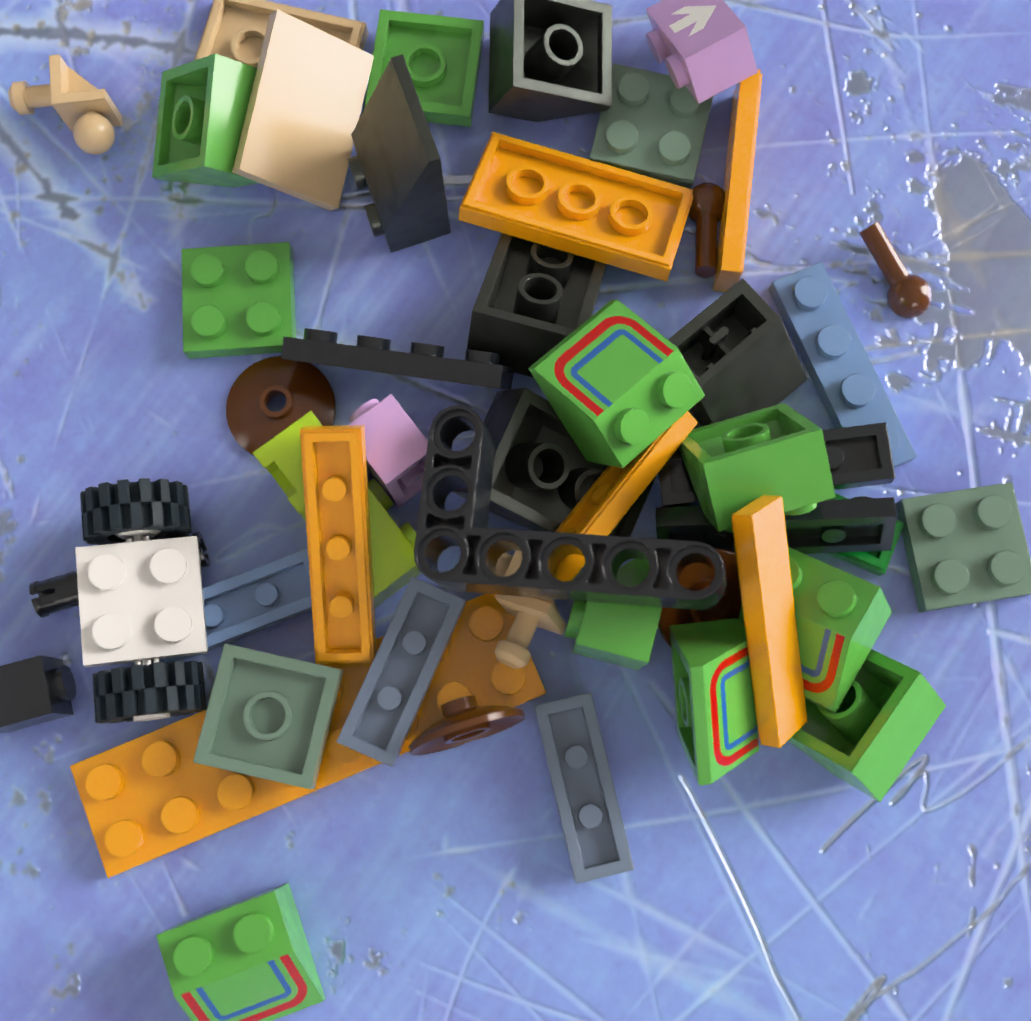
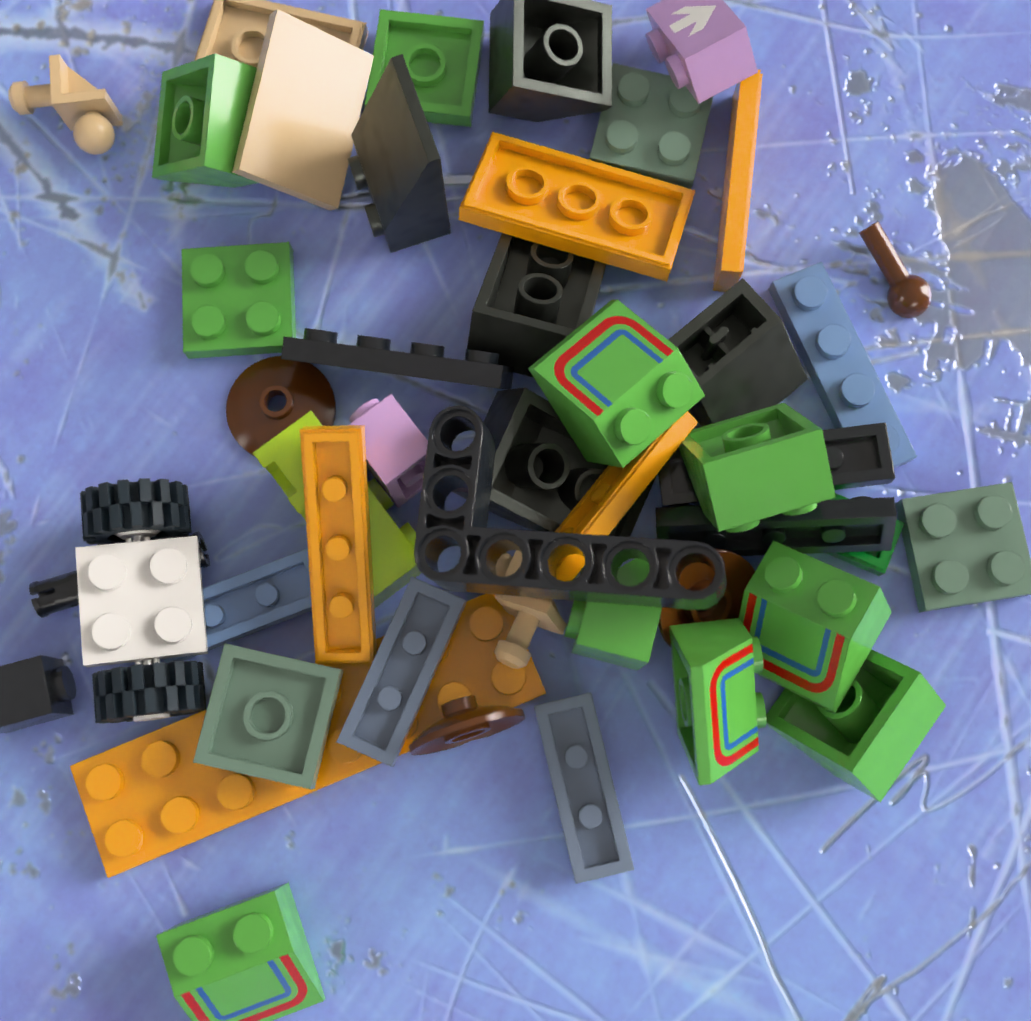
(706, 212): reddish brown bar -> none
(770, 619): light orange tile -> none

